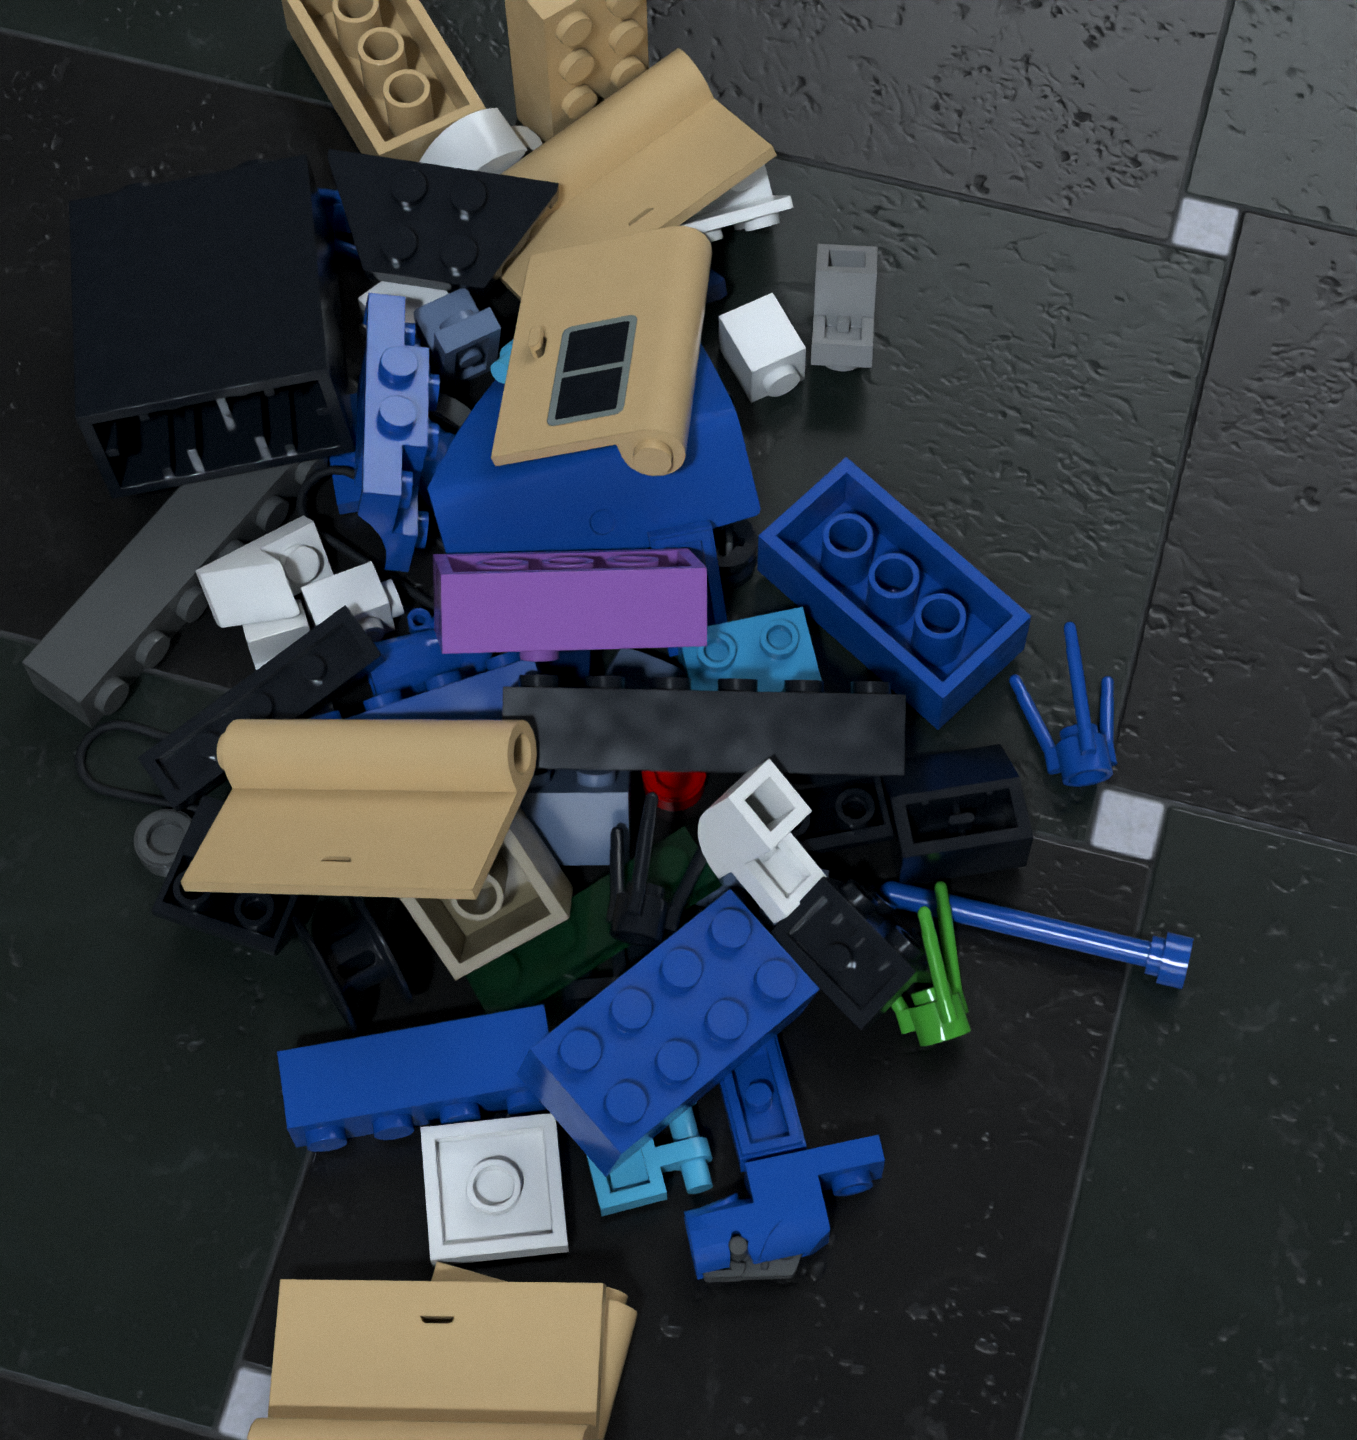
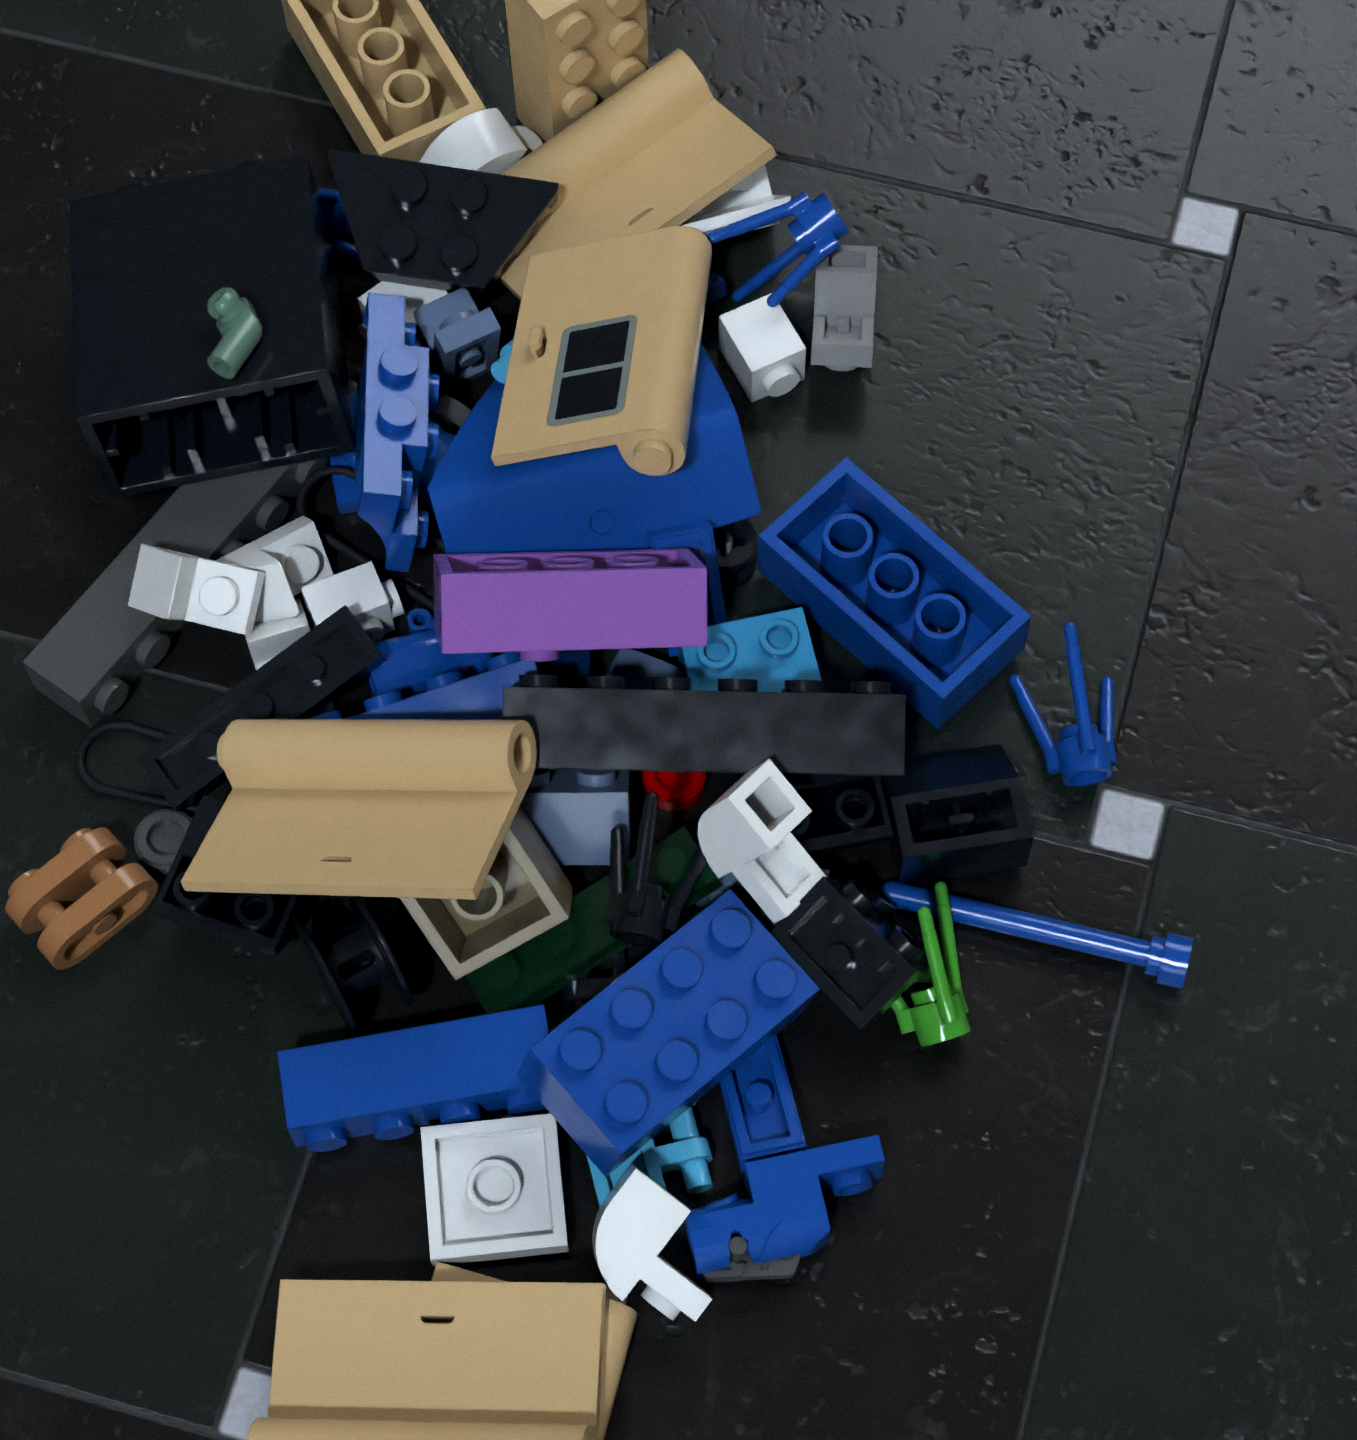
(80, 897): none -> medium nougat brick
(195, 589): none -> white slope
(238, 328): none -> sand green arm
(627, 1242): none -> white brick
(816, 232): none -> blue plant

